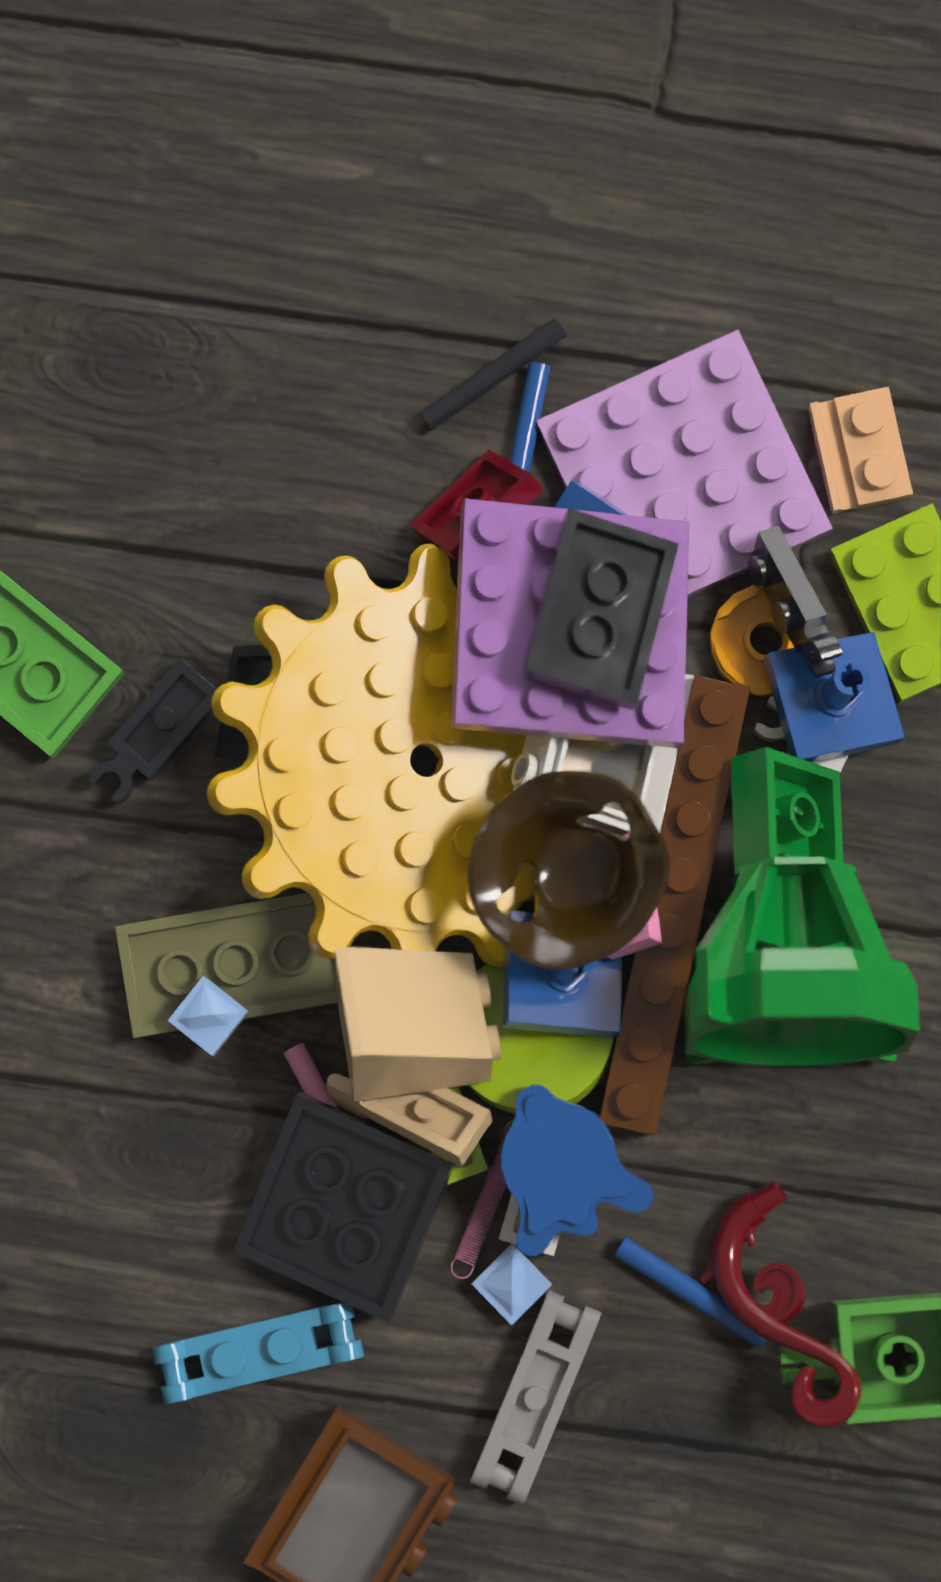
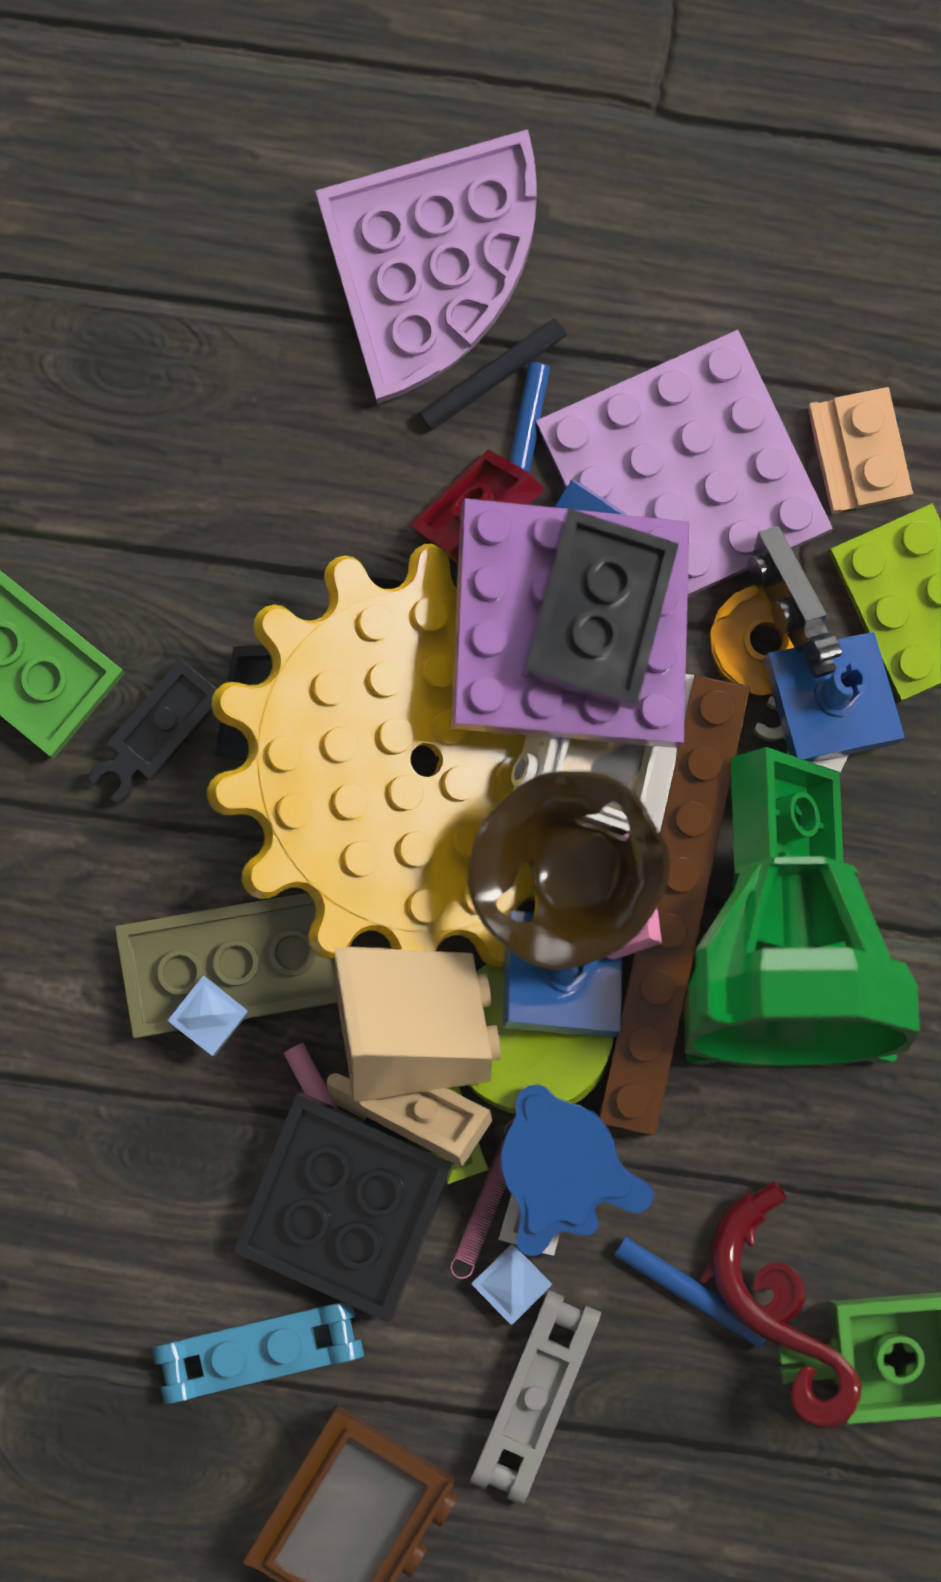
(431, 255): none -> lavender plate

